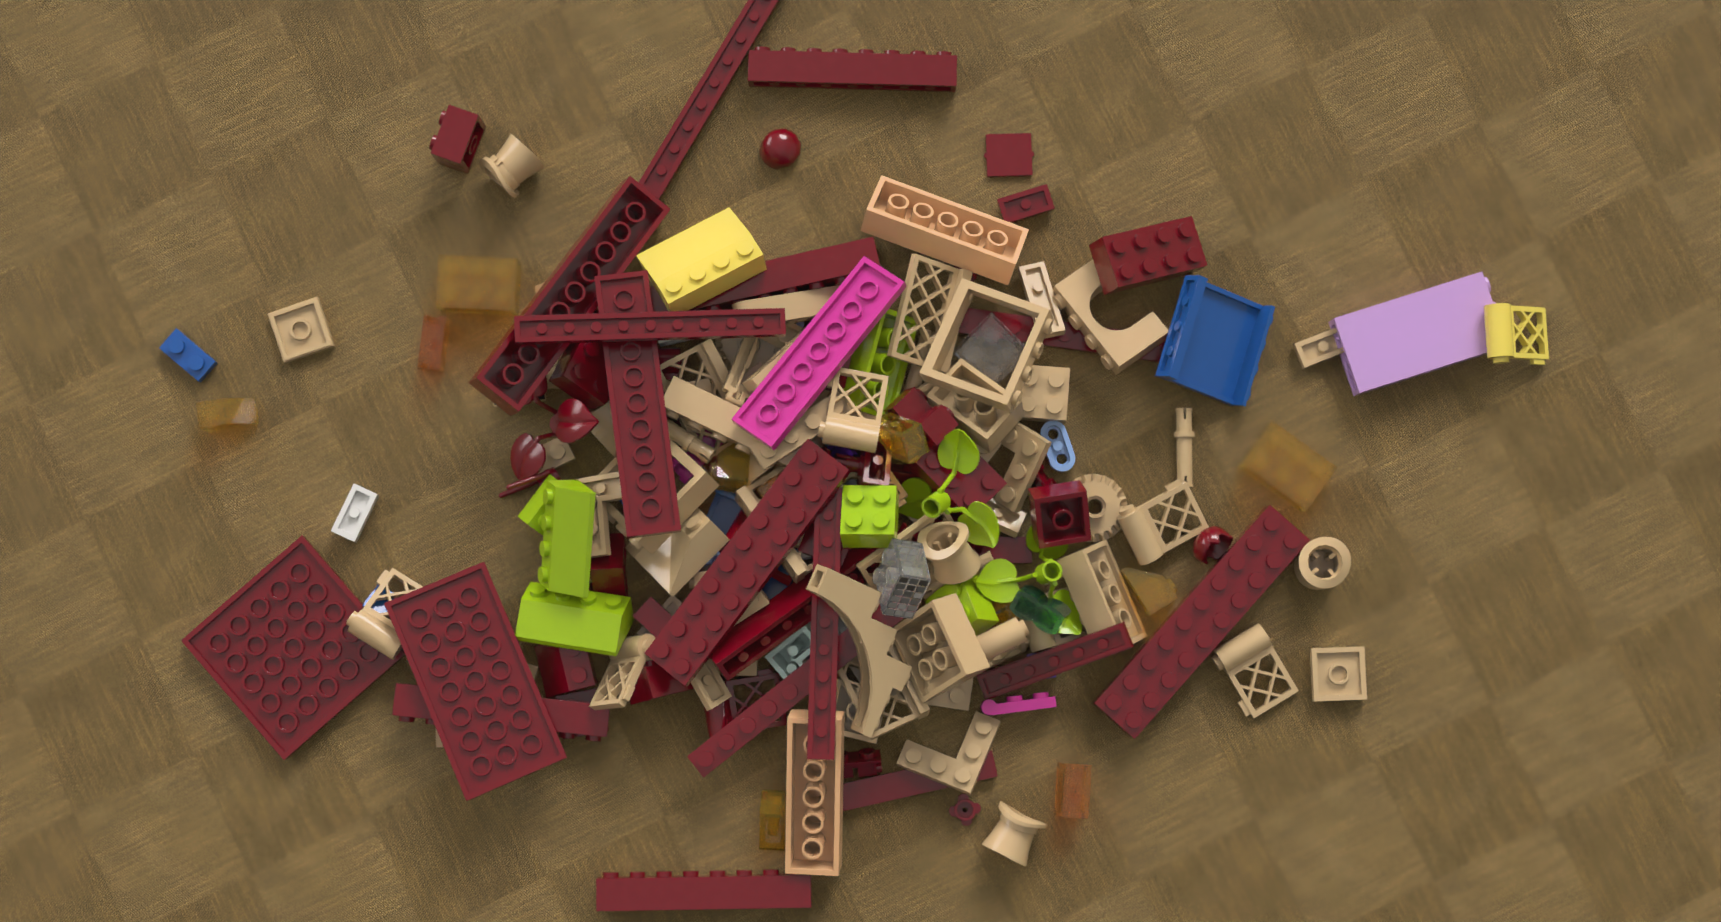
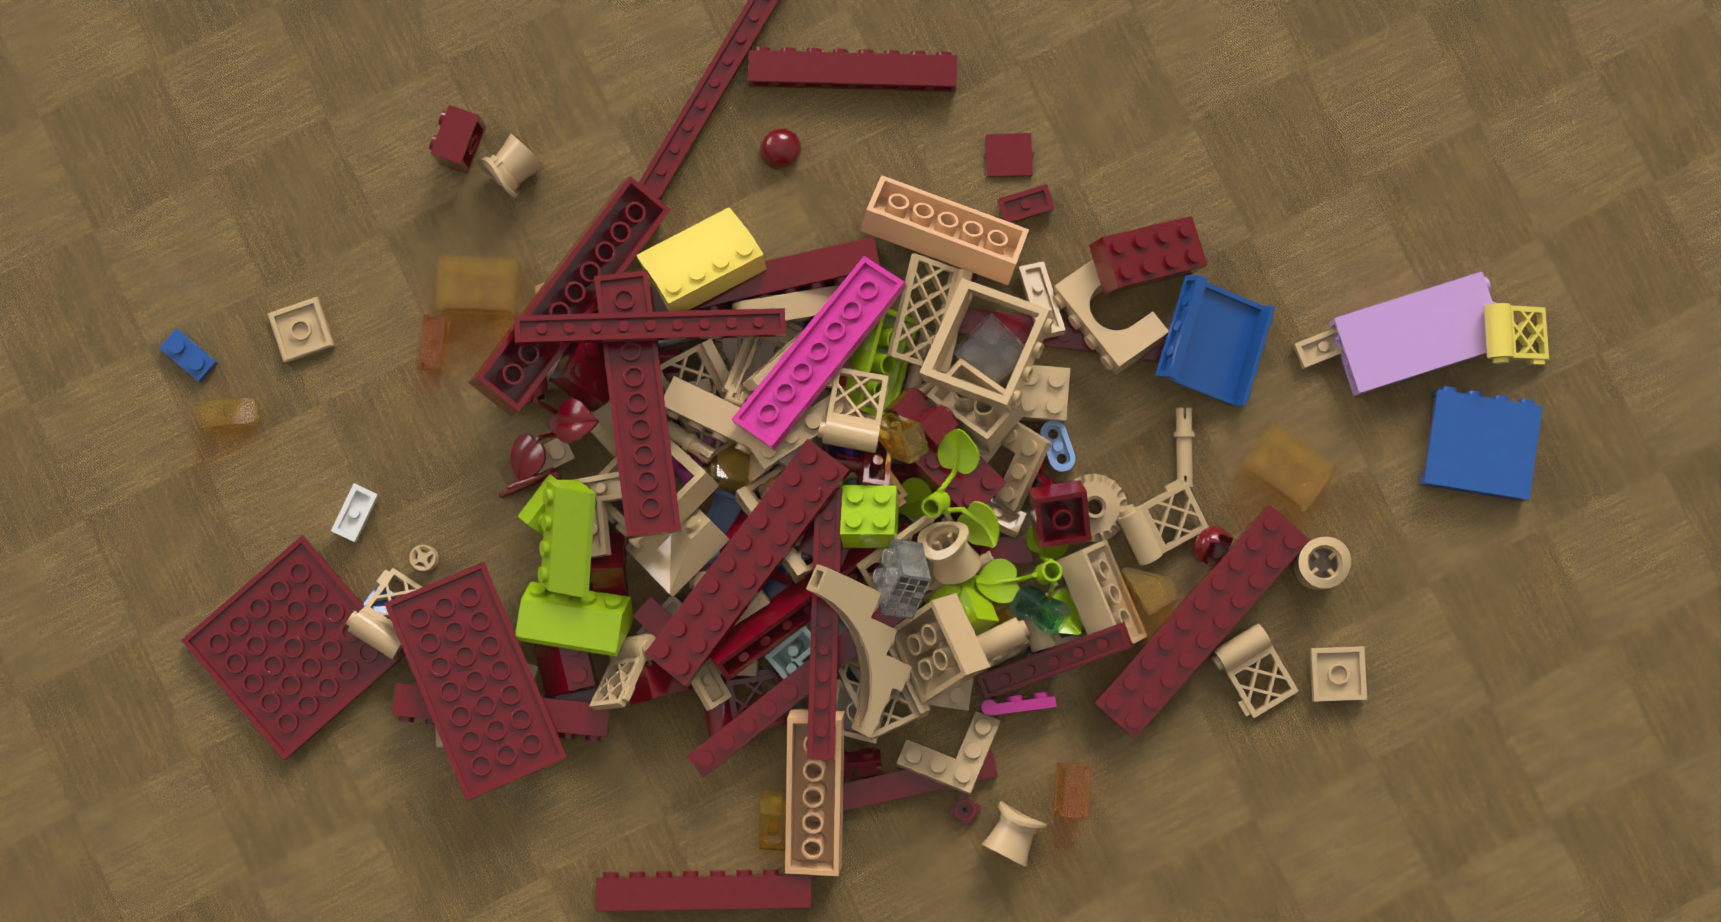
(421, 554): none -> tan wheel
(1482, 444): none -> blue panel

